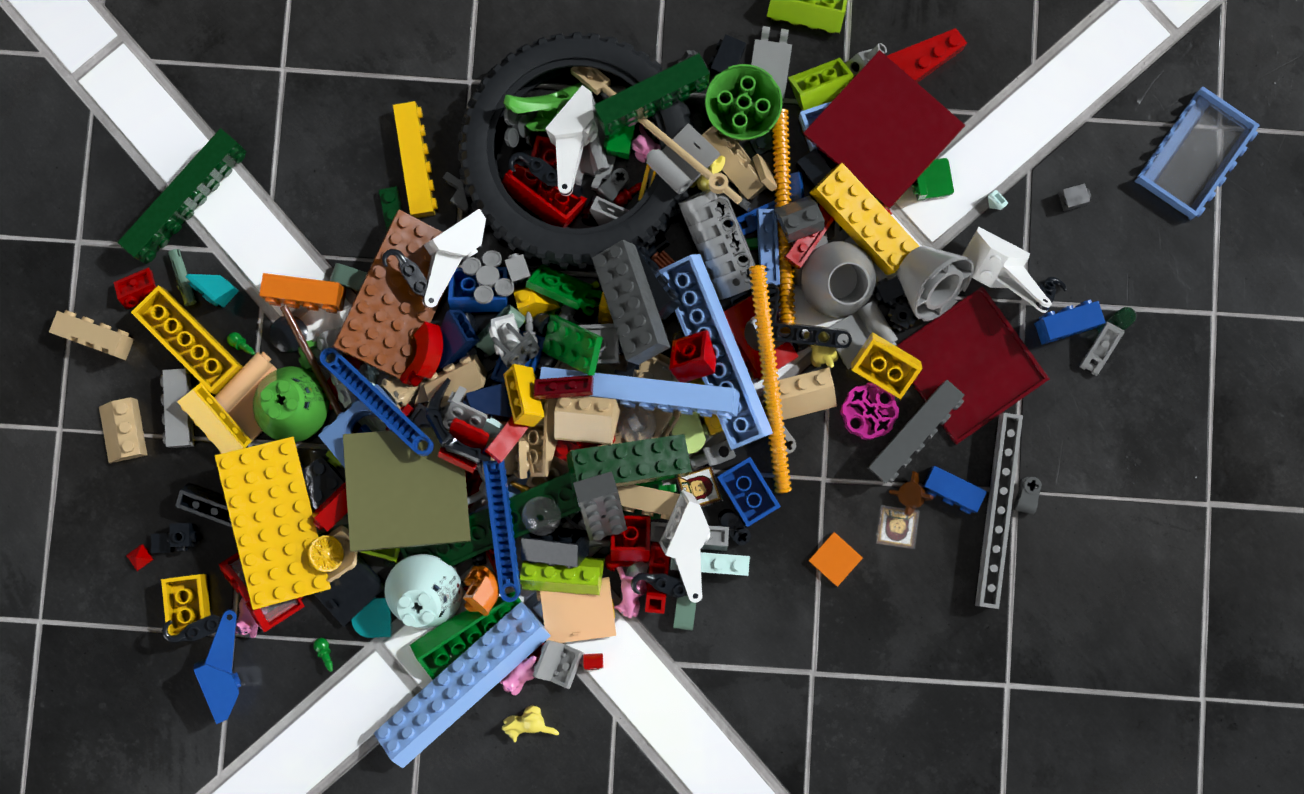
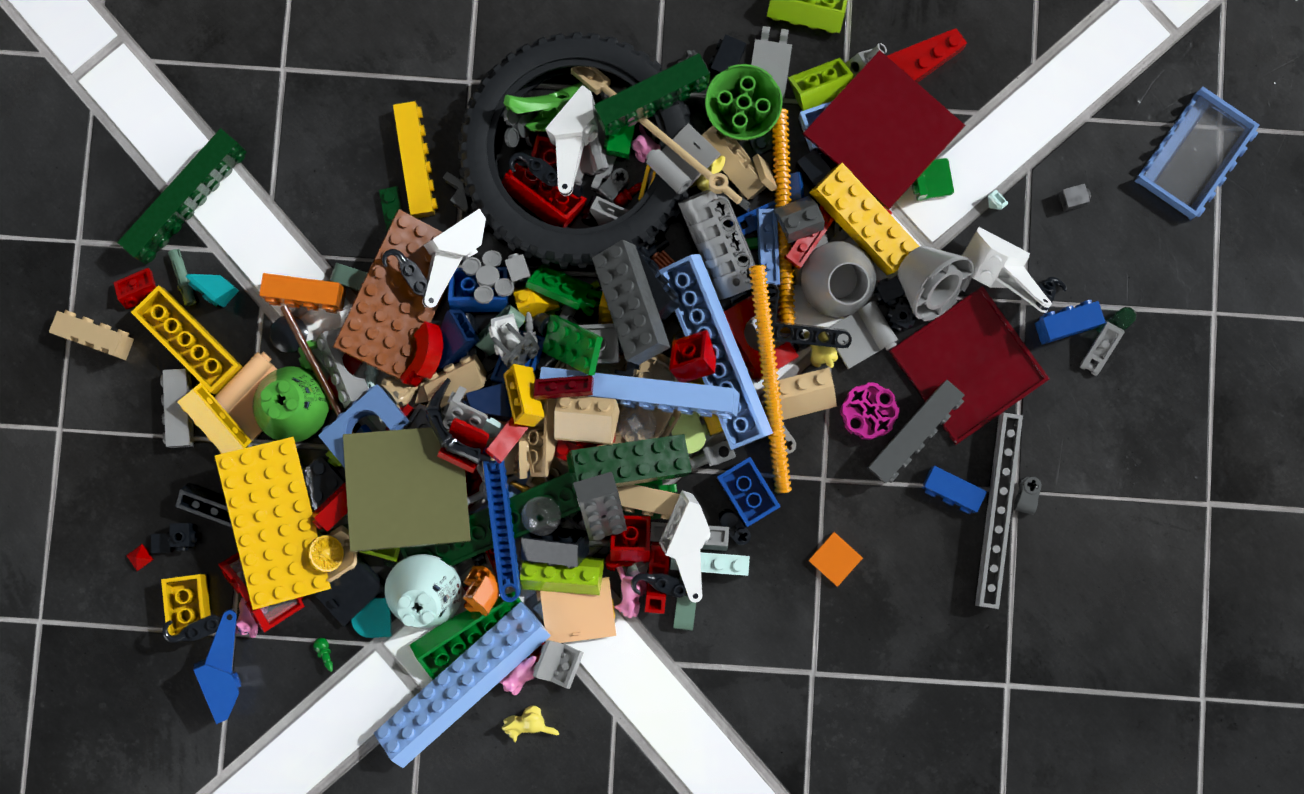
(123, 430): tan slope -> none
(235, 340): green bar -> none
(376, 402): blue gear -> none
(593, 661): red brick -> none
(702, 485): tile -> none
(886, 365): yellow brick -> none
(896, 528): clear tile -> none
(911, 494): reddish brown piece -> none

